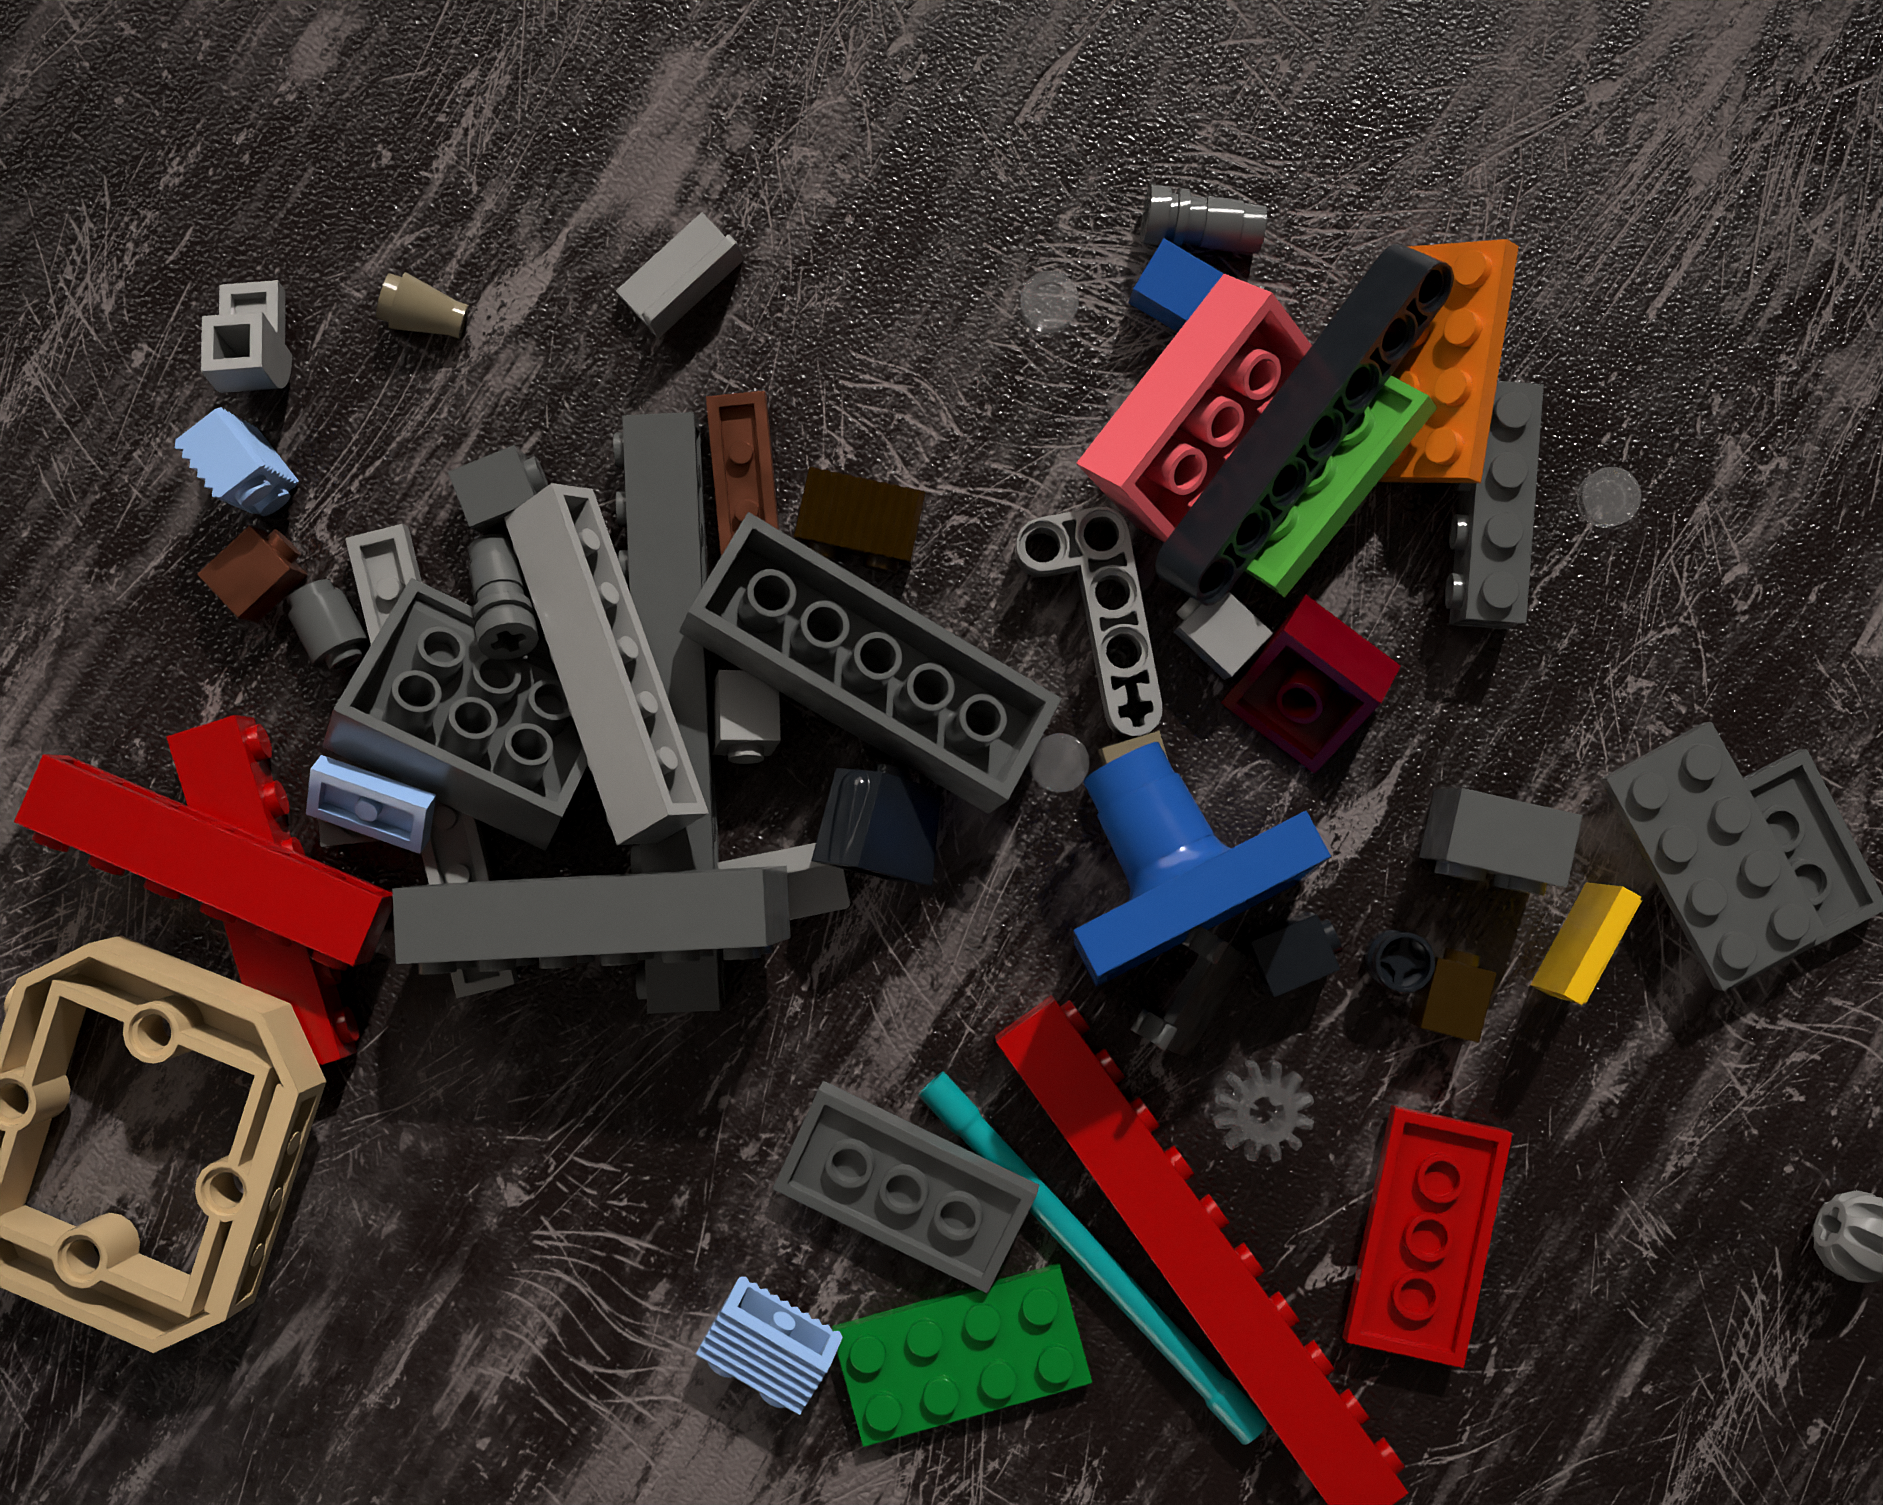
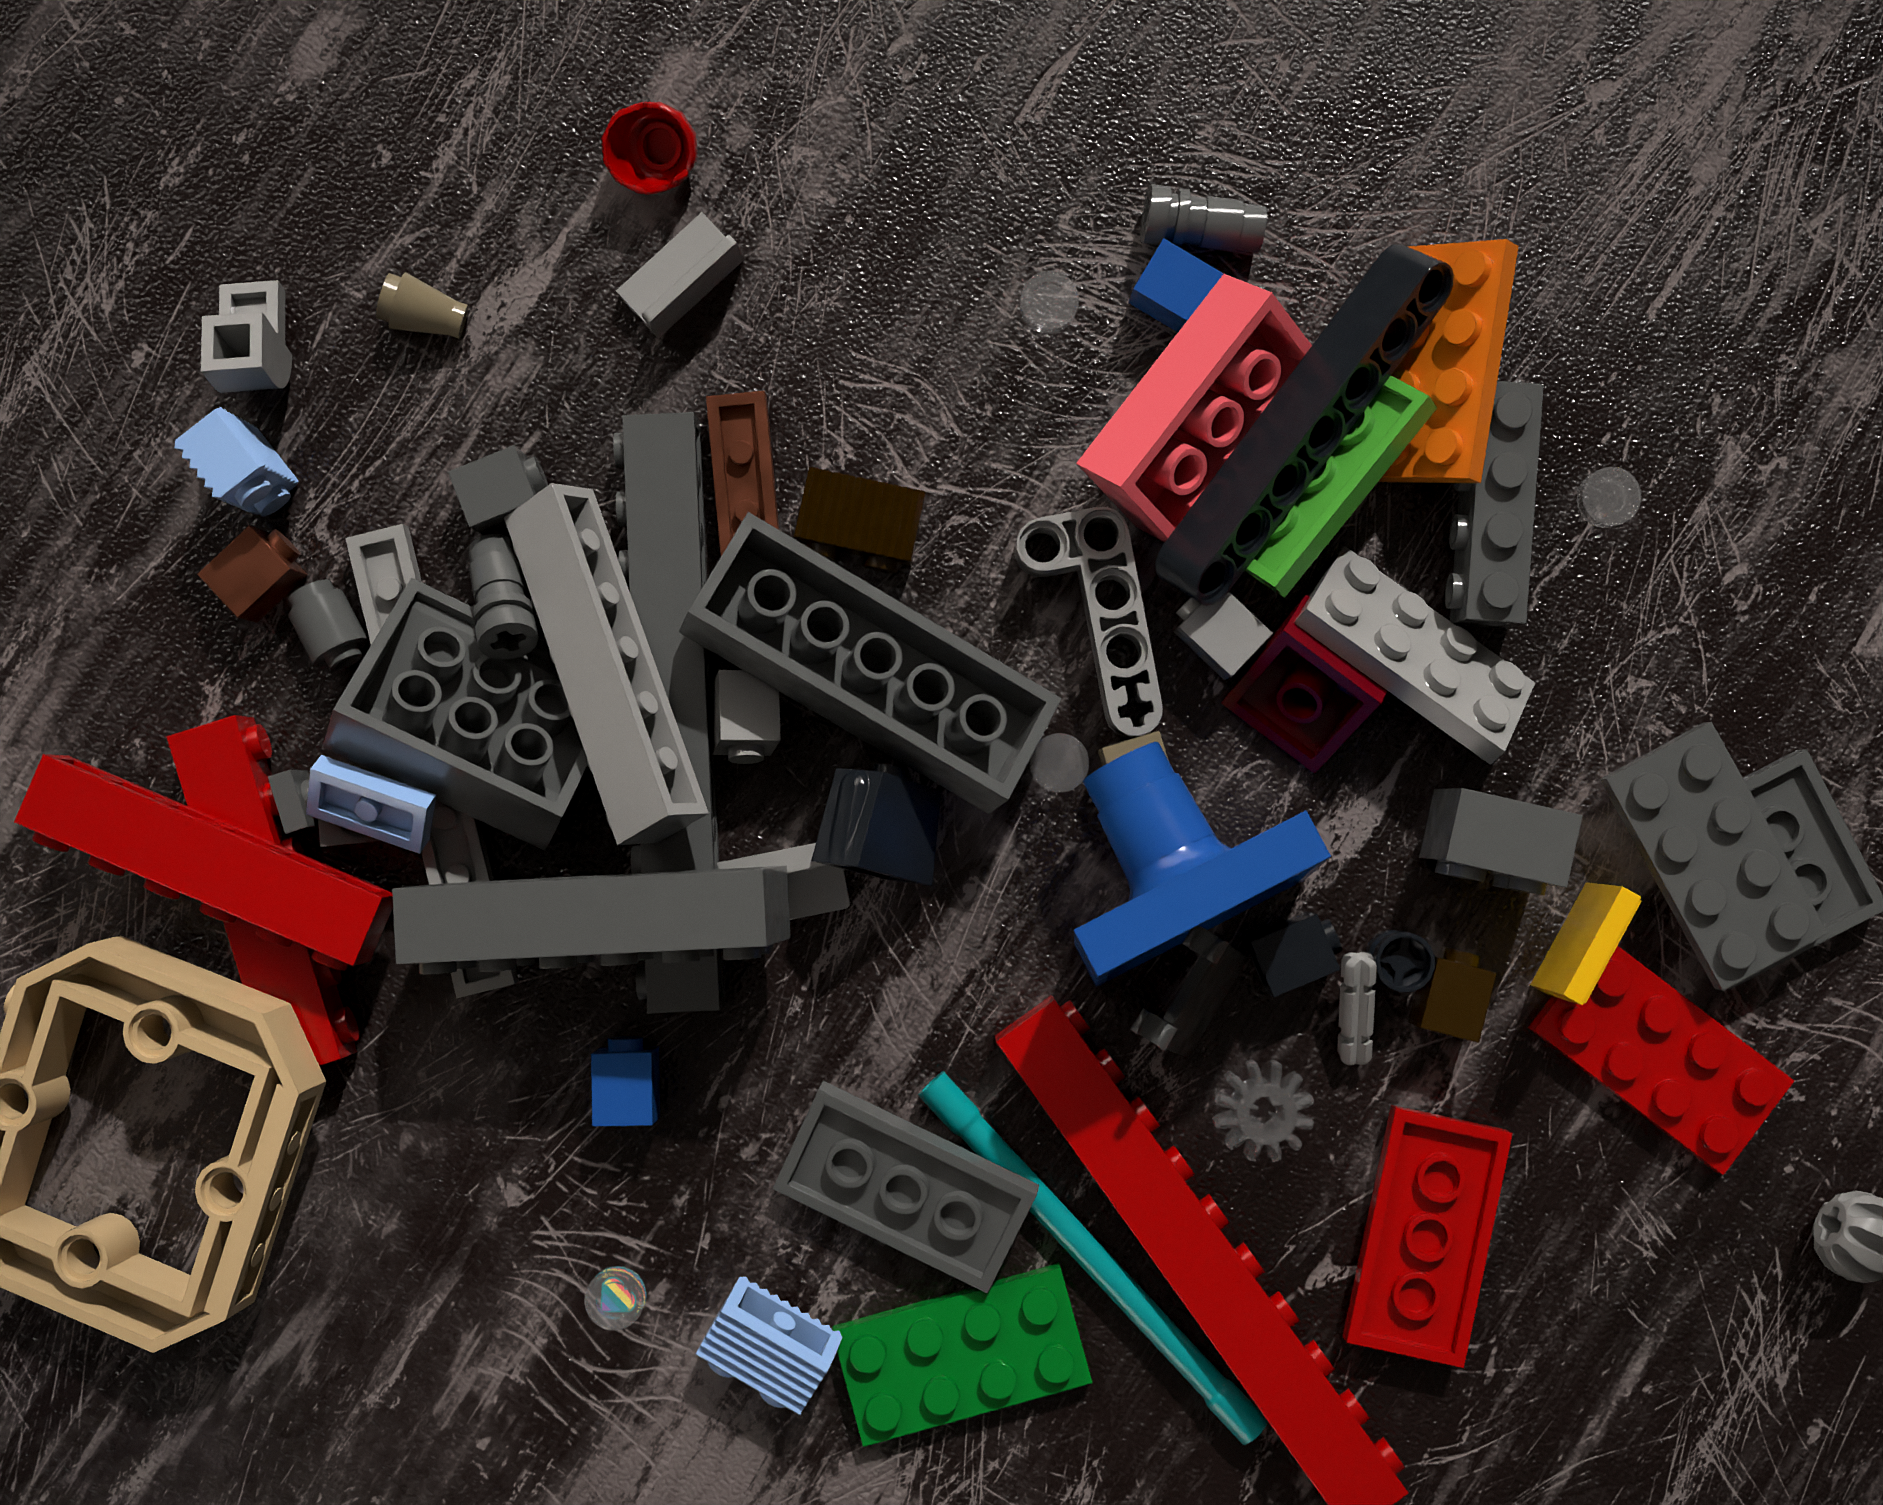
(291, 796): none -> dark grey plate
(615, 1298): none -> clear tile
(625, 1083): none -> blue brick
(649, 147): none -> red hair
(1356, 1008): none -> light grey axle
(1416, 654): none -> light grey plate
(1666, 1060): none -> red plate

